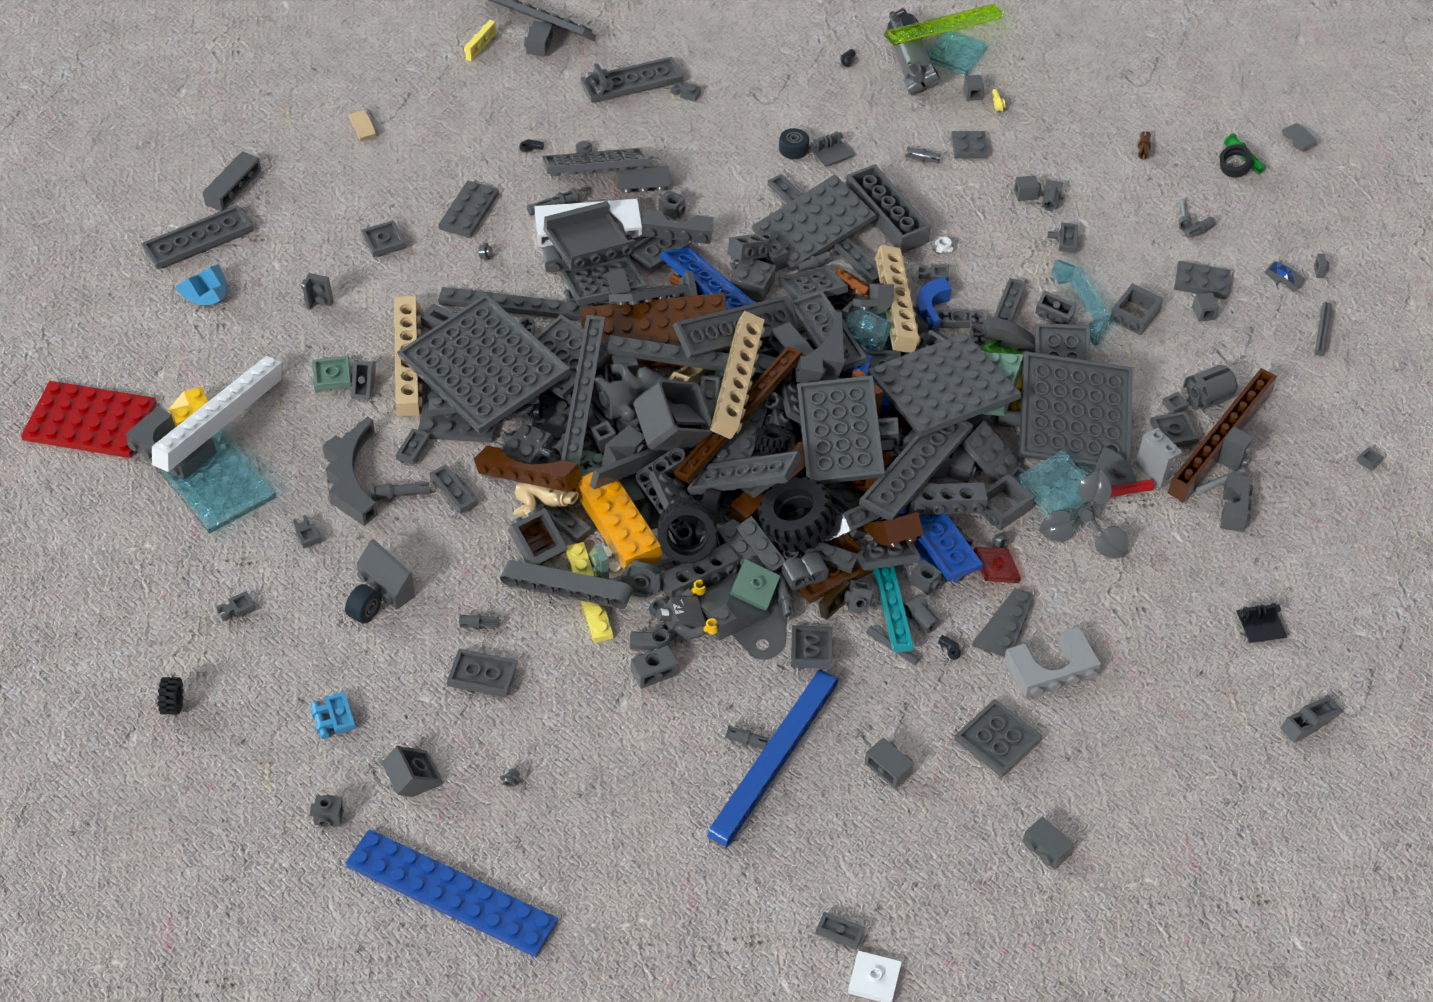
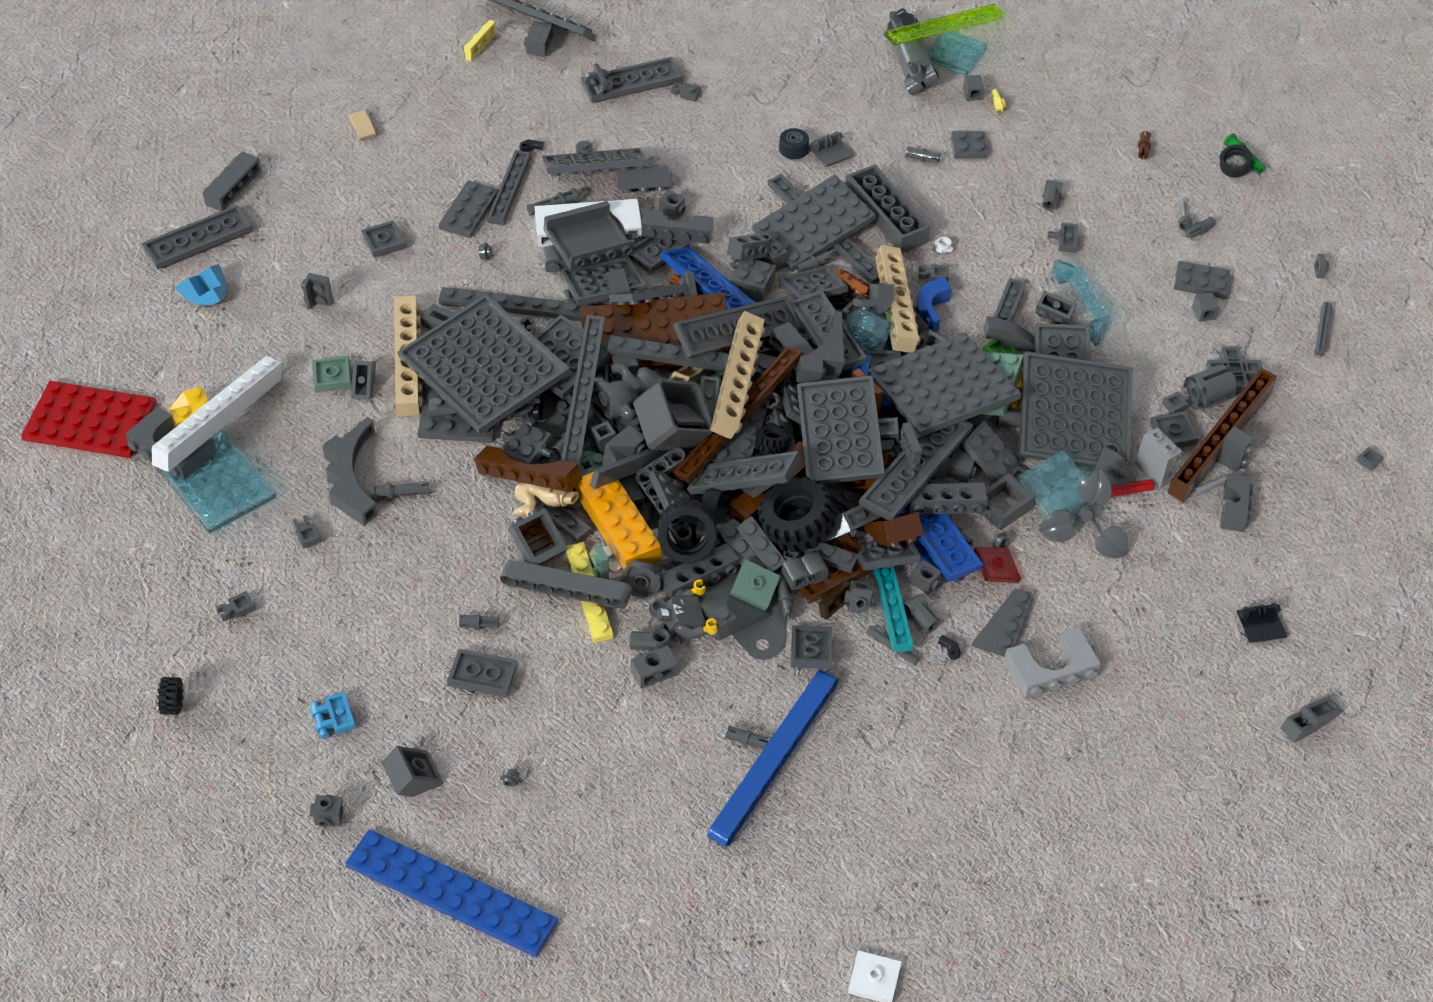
(363, 603): black wheel -> none
(385, 575): dark grey slope -> none
(413, 446): dark grey plate -> none
(453, 489): dark grey plate -> none
(509, 187): none -> dark grey tile
(840, 930): dark grey plate -> none
(846, 57): black arm -> none
(889, 762): dark grey brick -> none
(911, 446): none -> dark grey plate
(969, 321): dark grey beam -> none
(998, 737): dark grey plate -> none
(1027, 188): dark grey brick -> none
(1048, 843): dark grey brick -> none
(1141, 298): dark grey window -> none
(1241, 368): none -> dark grey plate
(1279, 271): dark grey slope -> none
(1301, 137): dark grey slope -> none

